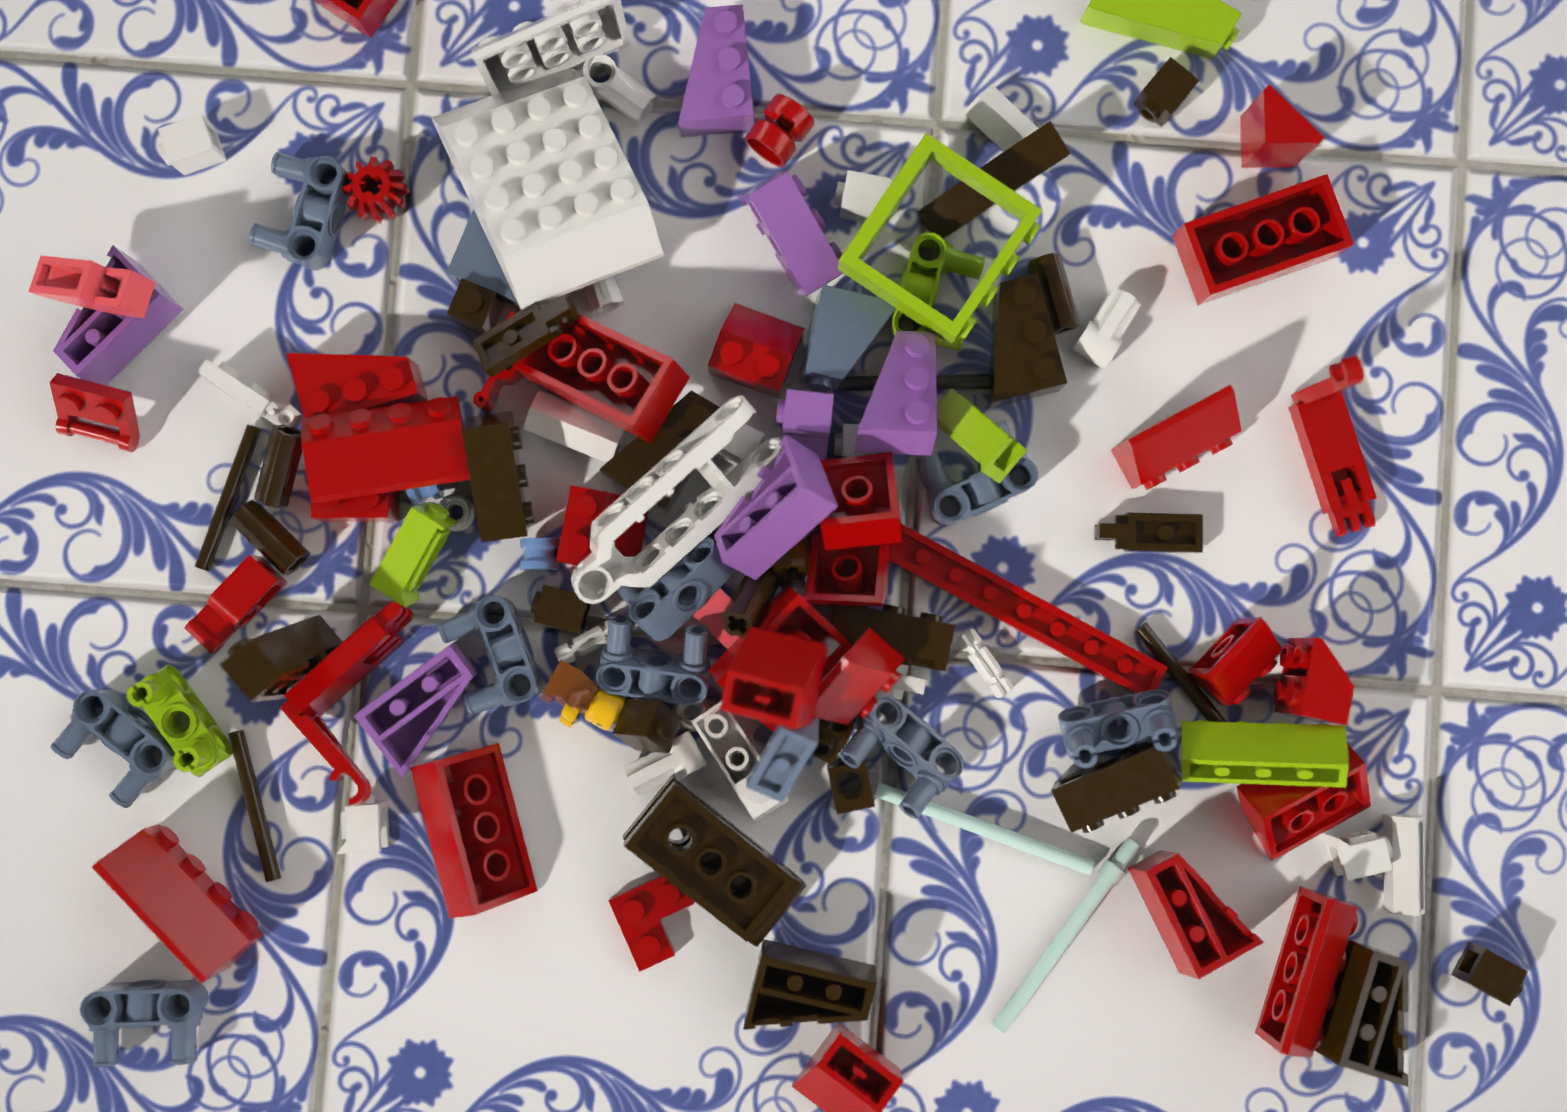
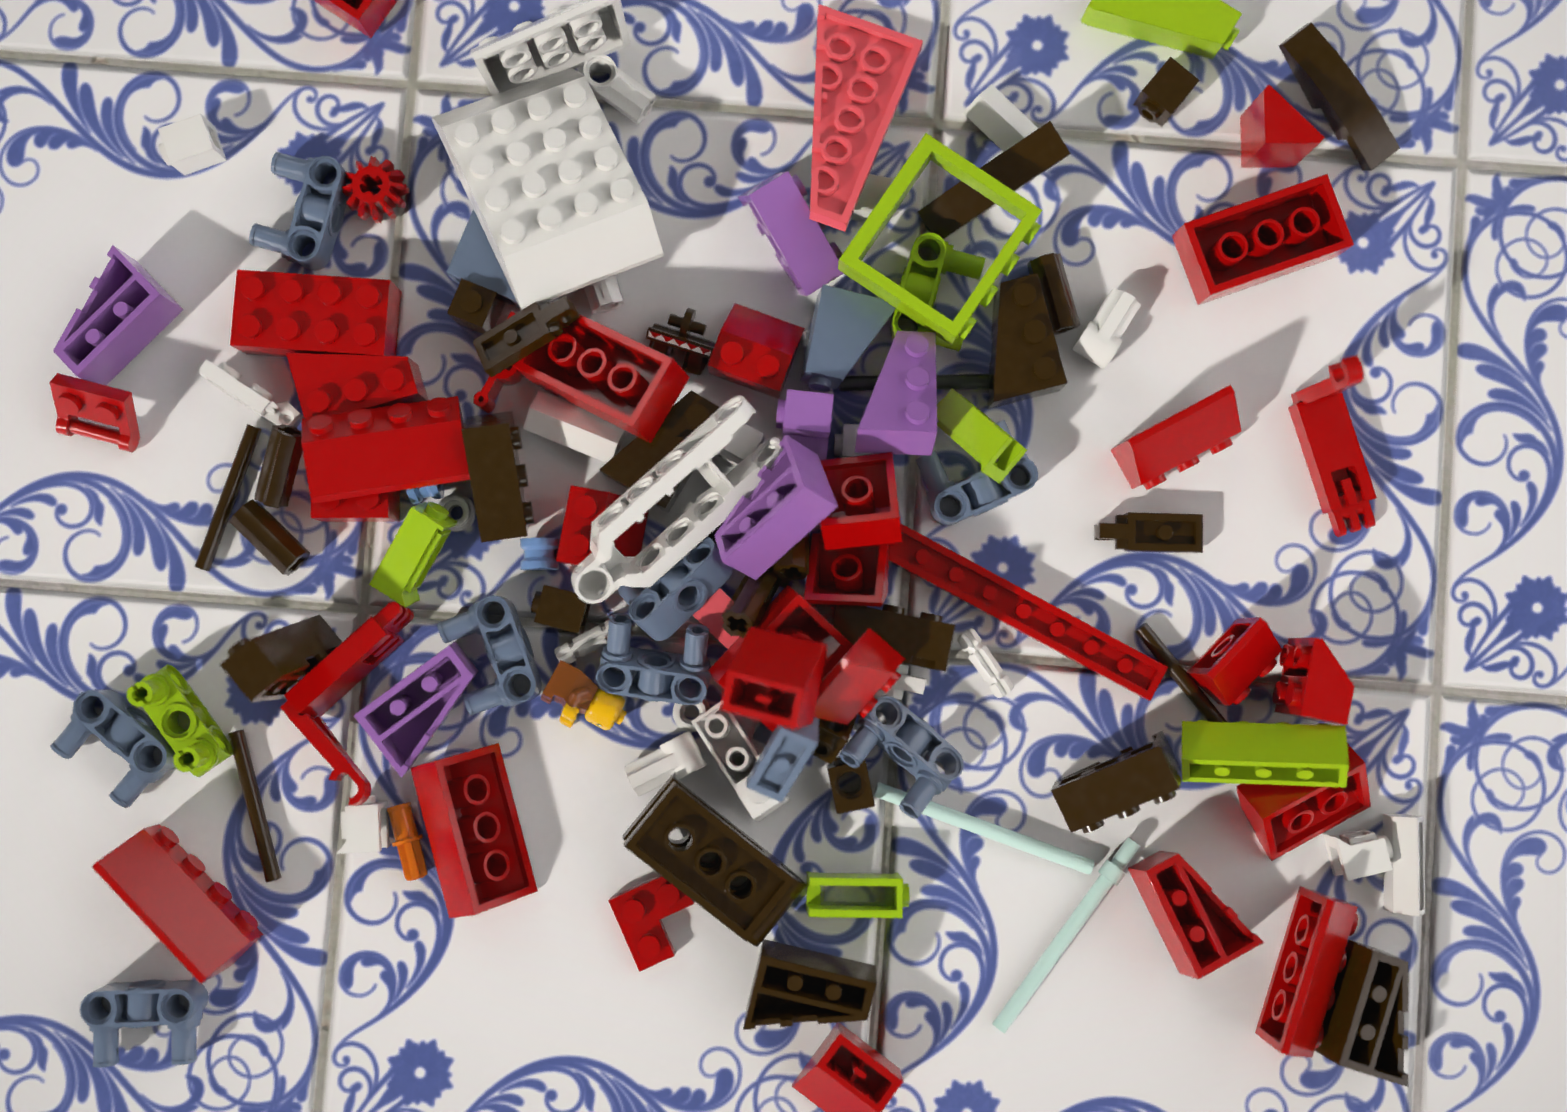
(92, 286): coral slope -> none
(235, 602): red piece -> none
(314, 314): none -> red brick
(407, 841): none -> orange axle
(647, 725): dark brown brick -> none
(697, 349): none -> dark brown hips
(719, 78): medium lavender wedge -> none
(782, 127): red wheel -> none
(856, 94): none -> coral wing
(856, 895): none -> lime window
(1147, 718): sand blue piece -> none
(1339, 95): none -> dark brown slope
(1490, 973): dark brown brick -> none

